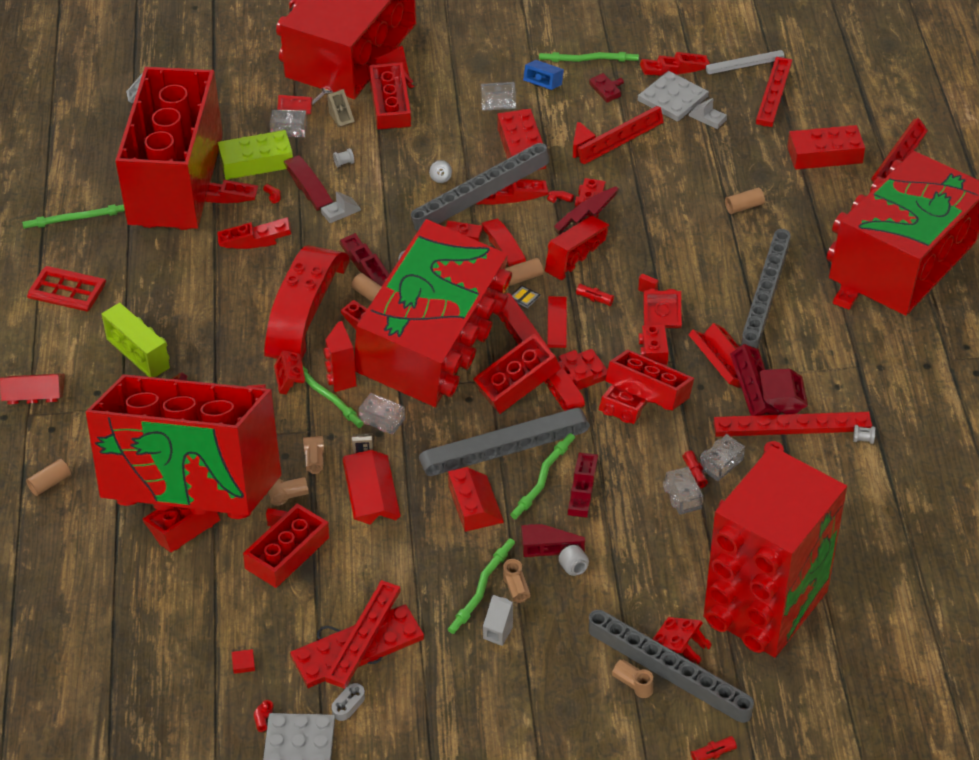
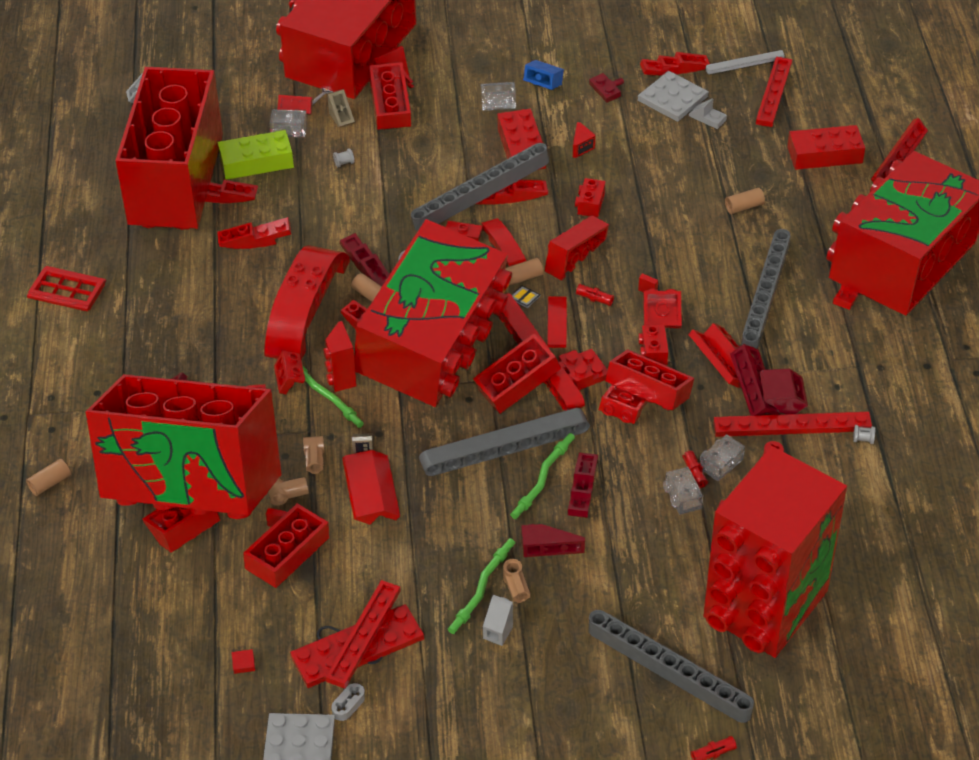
(32, 388): slope -> none
(41, 221): bright green bar -> none
(136, 340): lime brick -> none
(261, 714): red arm -> none
(275, 194): red arm -> none
(308, 182): dark red slope -> none
(342, 208): light grey slope -> none
(381, 413): clear brick -> none
(440, 164): light grey head -> none
(473, 499): red slope -> none
(553, 195): red arm -> none
(573, 560): light grey head -> none
(591, 206): dark red slope -> none
(620, 135): red plate -> none
(621, 56): bright green bar -> none
(635, 678): medium nougat piece -> none
(676, 634): red plate -> none

